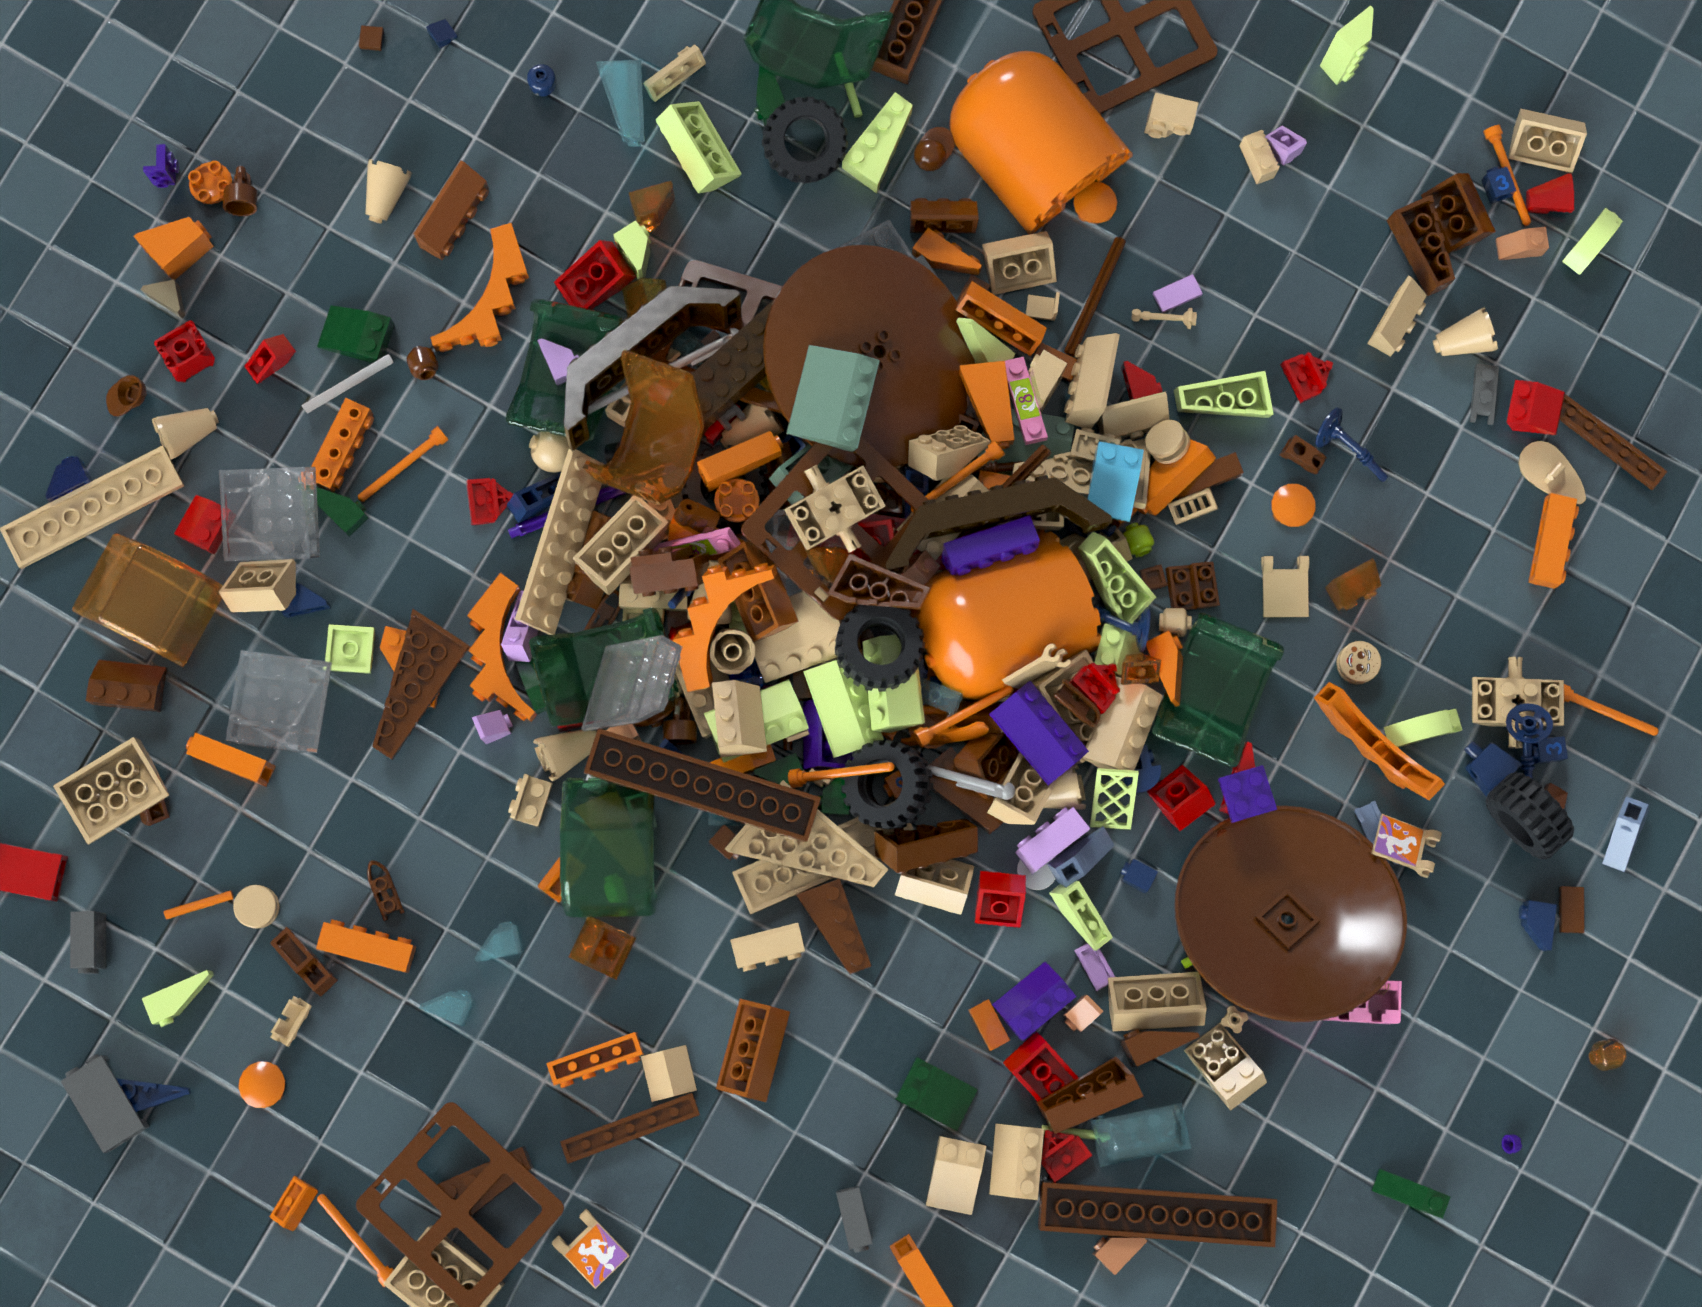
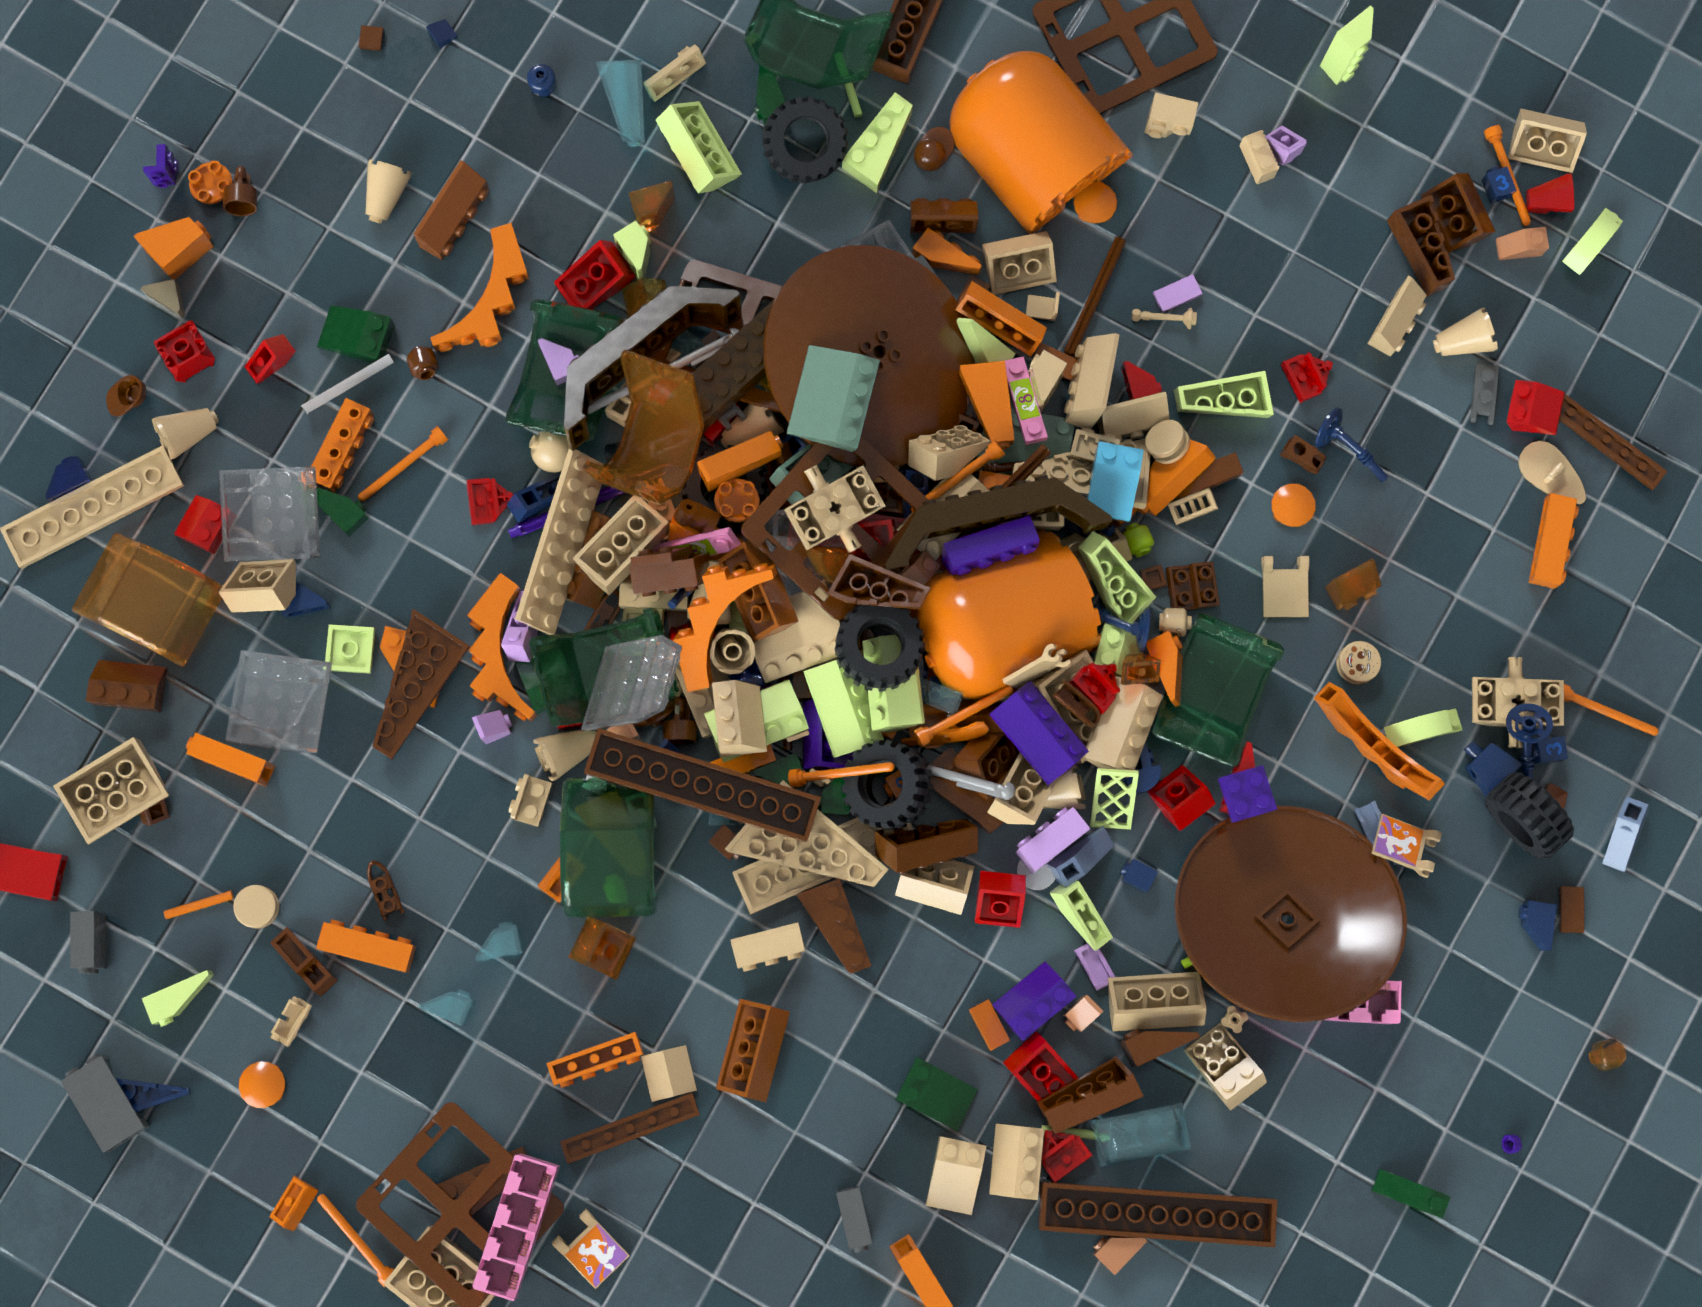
(516, 1227): none -> bright pink piece

